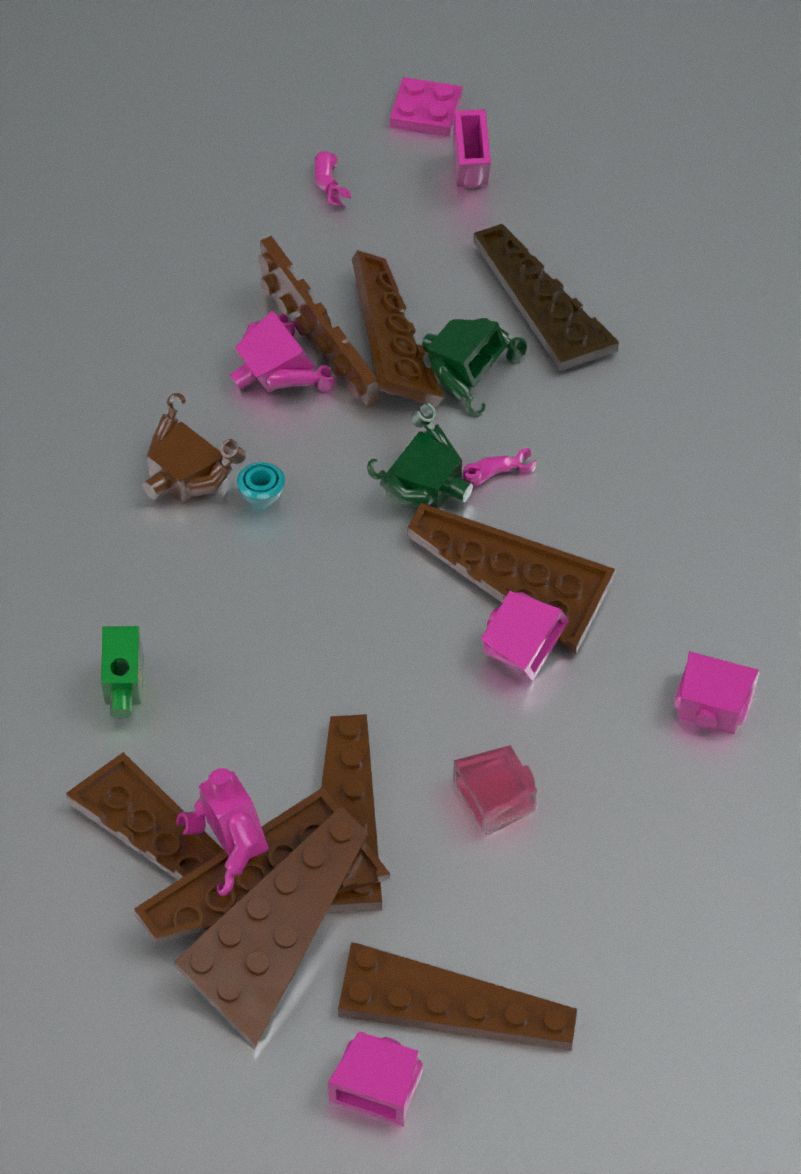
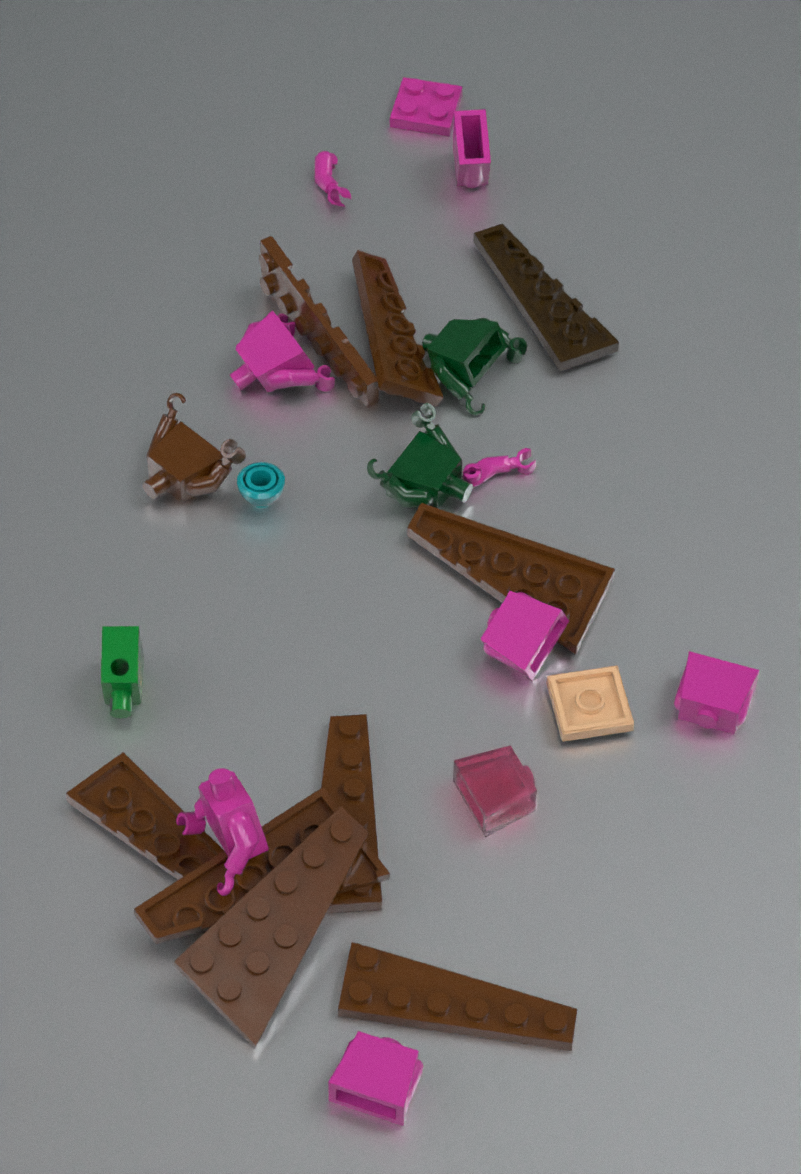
(590, 703): none -> light nougat plate

